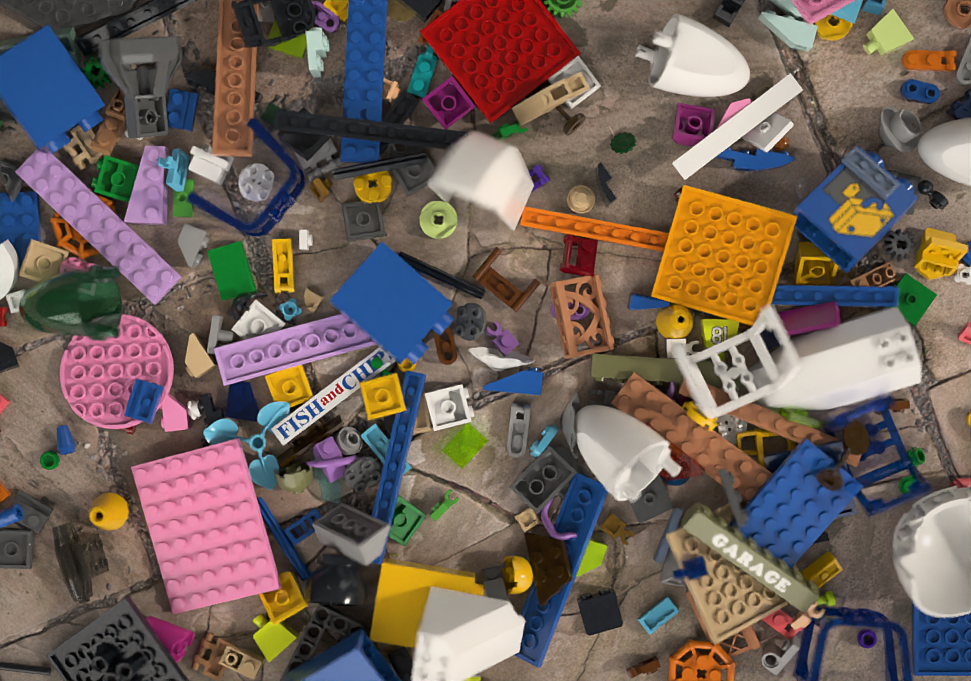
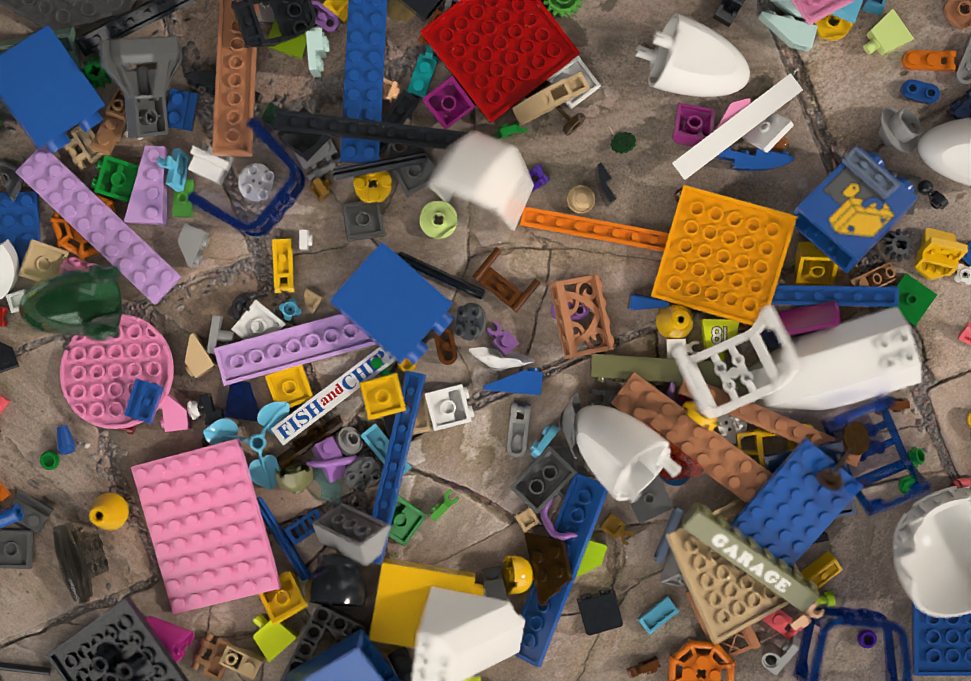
(231, 270): green piece -> none
(465, 445): clear neon green plate -> none
(585, 256): dark red plate -> none
(693, 569): clear blue plate -> none
(733, 497): dark grey plate -> none
(800, 416): clear neon green plate -> none

